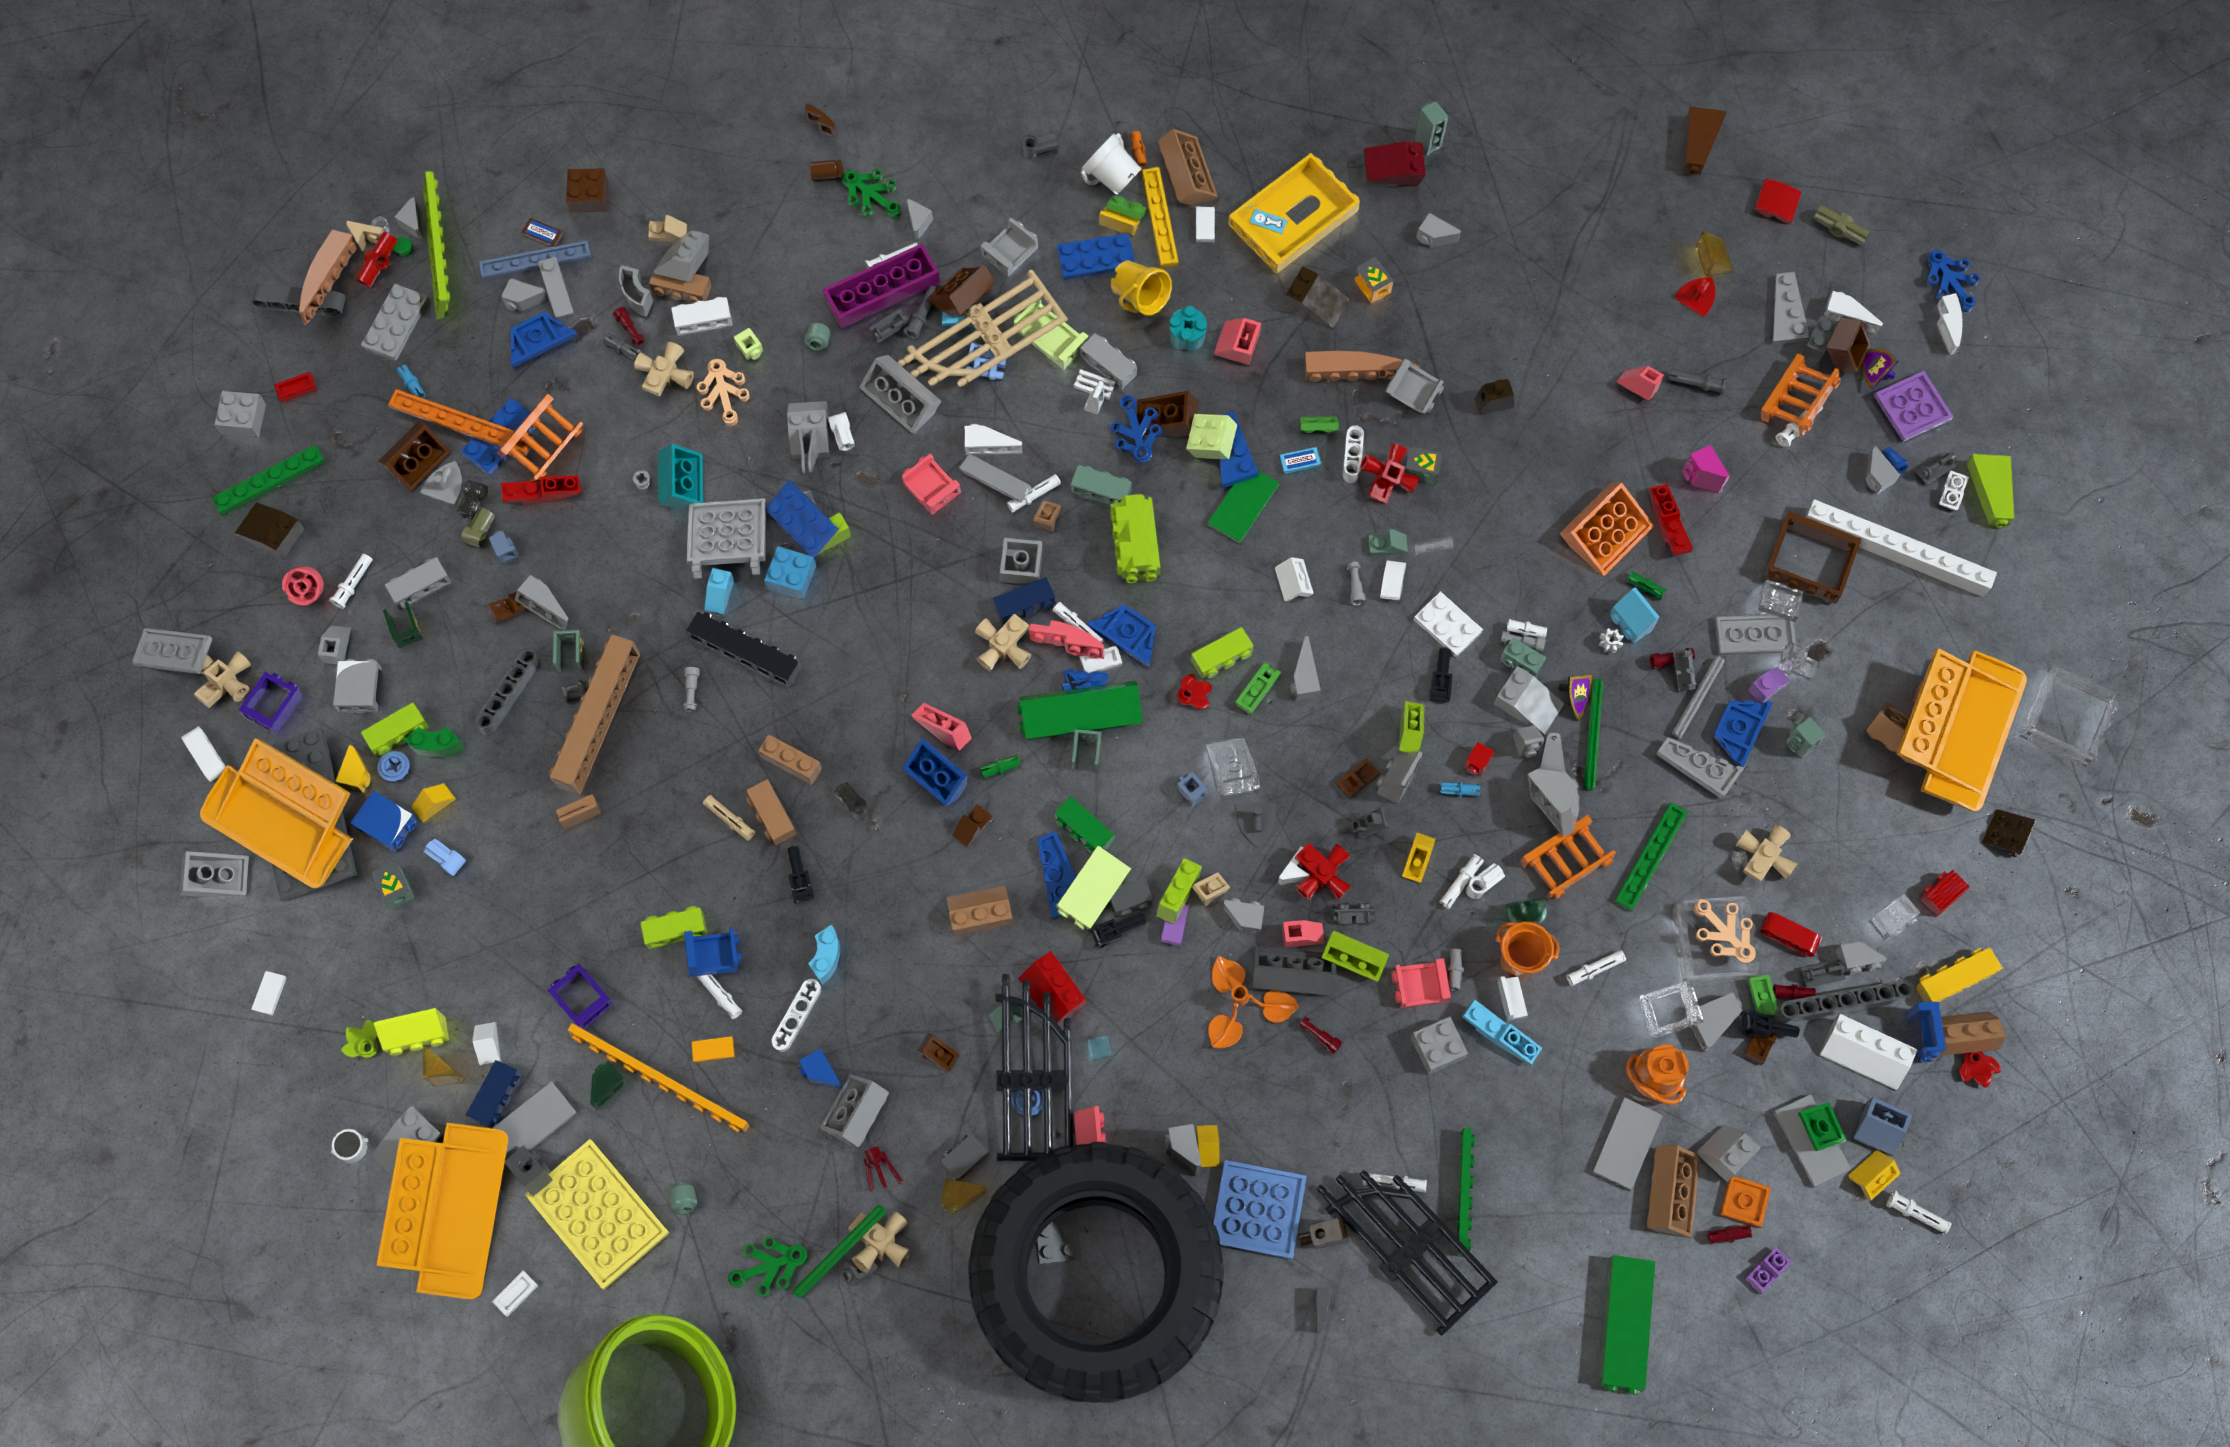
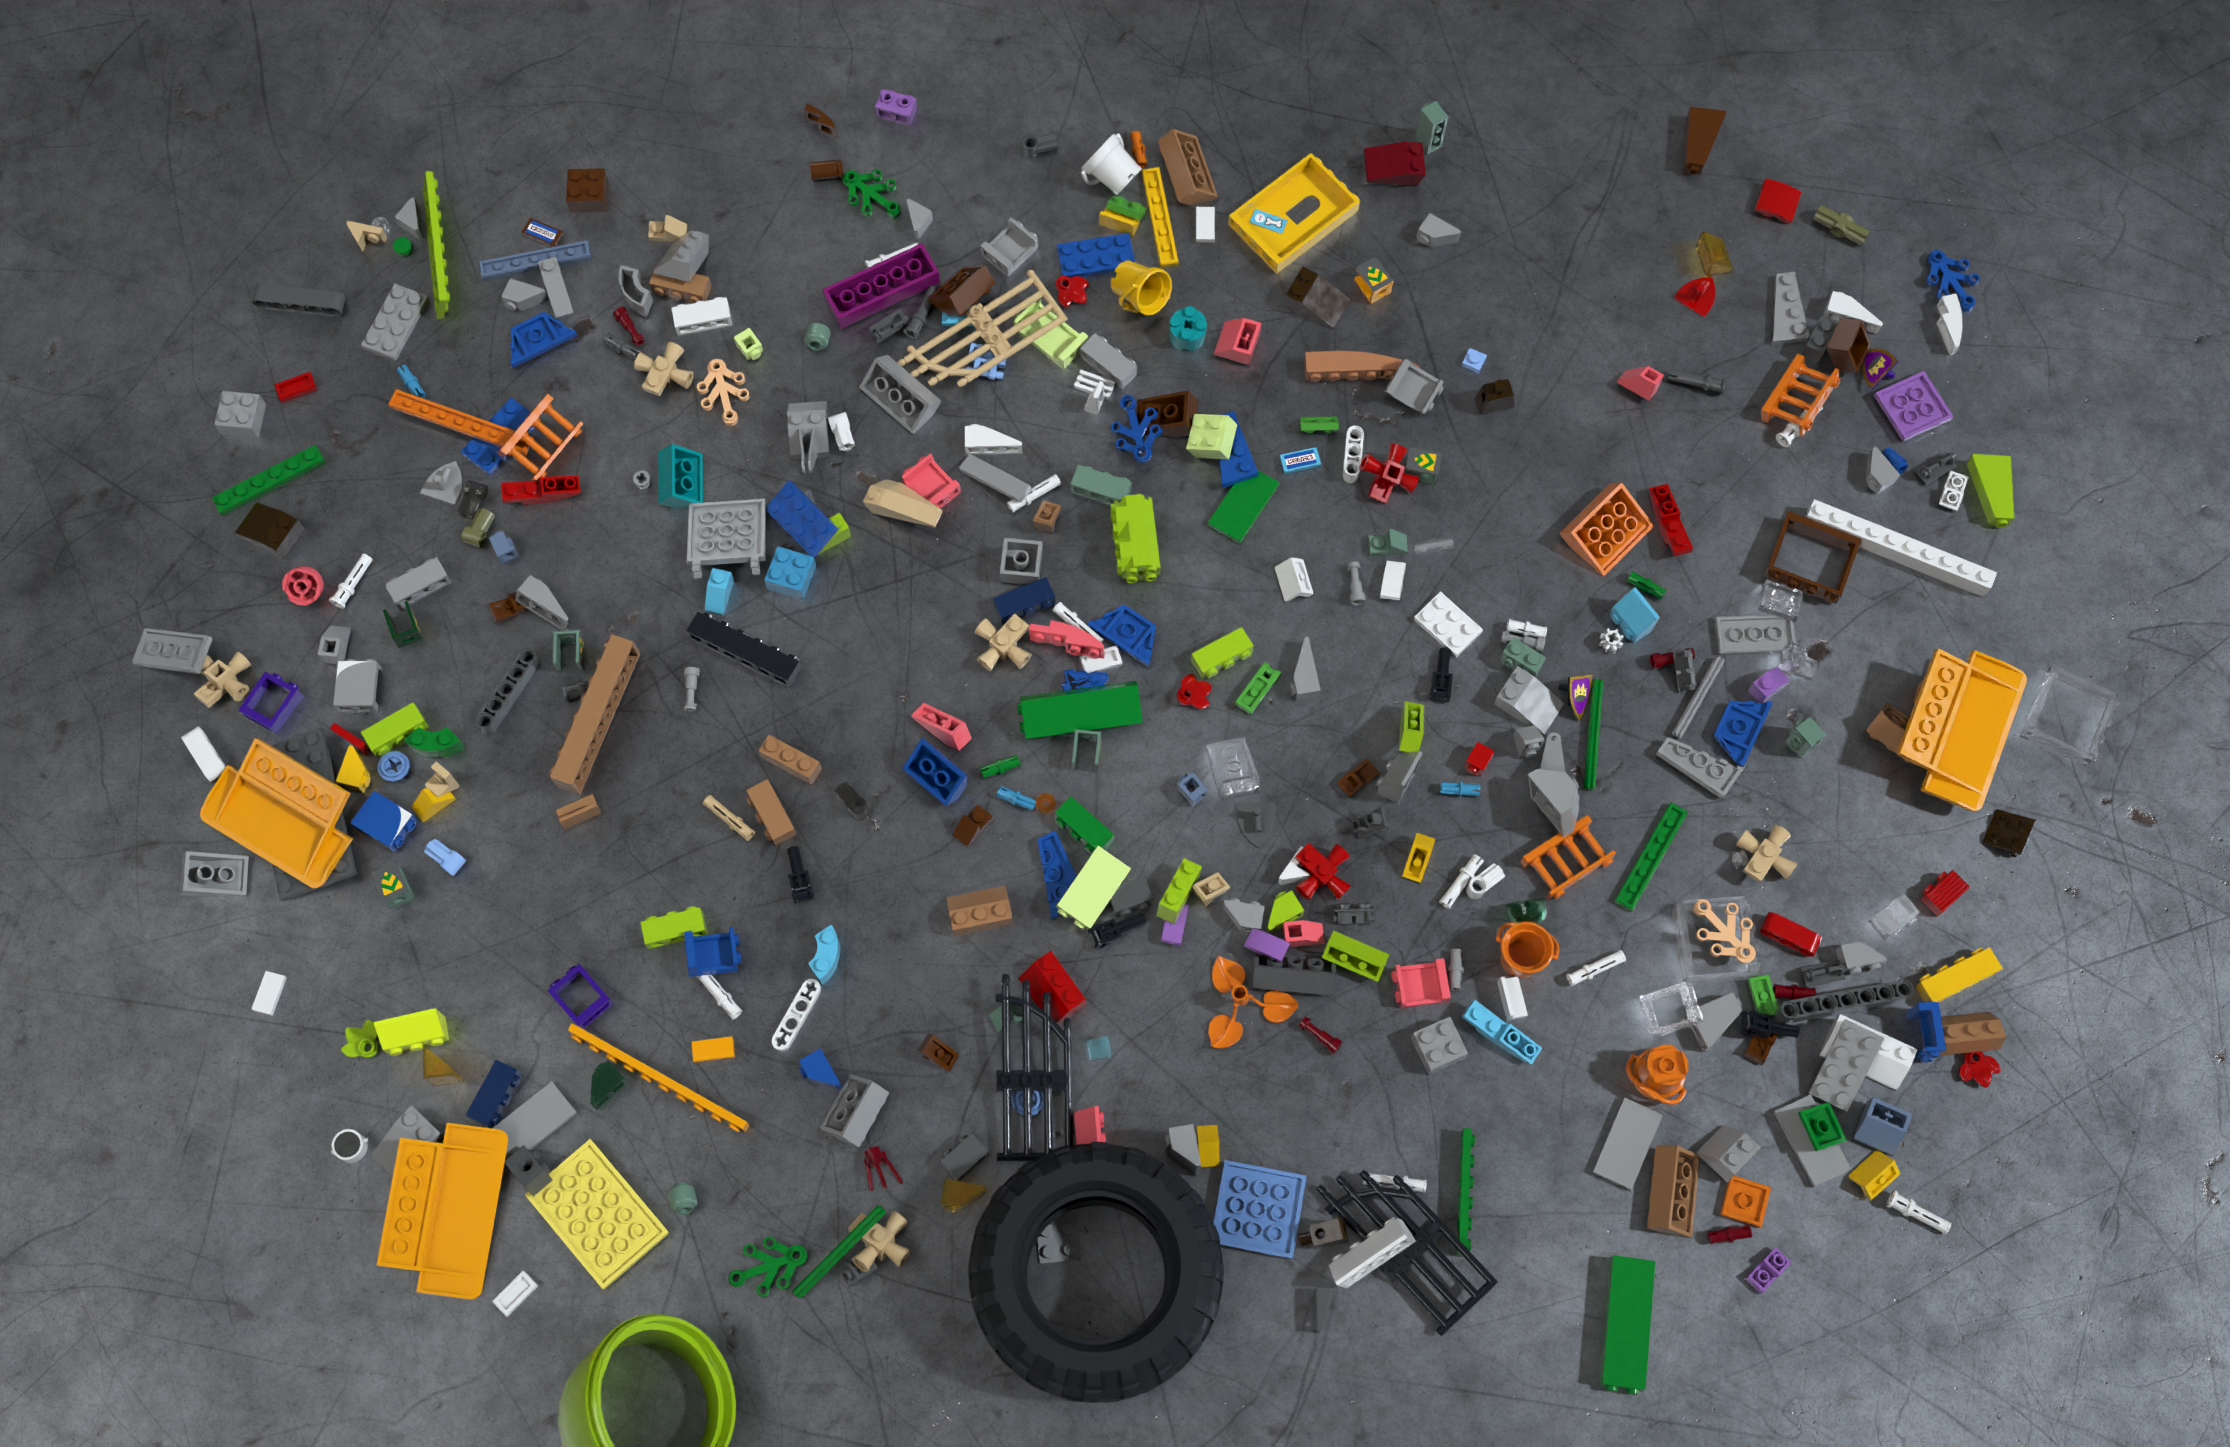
(325, 271): nougat slope -> none
(349, 738): none -> red tile
(376, 259): red piece -> none
(414, 456): reddish brown slope -> none
(441, 781): none -> tan slope
(486, 1043): white slope -> none
(896, 107): none -> medium lavender brick
(902, 503): none -> tan wedge
(1016, 798): none -> dark azure axle
(1045, 797): none -> clear orange plate
(1073, 292): none -> red plate
(1266, 944): none -> medium lavender slope
(1285, 909): none -> lime slope
(1371, 1253): none -> white slope
(1474, 360): none -> light blue plate
(1706, 470): dark pink slope -> none
(1846, 1065): none -> light grey plate

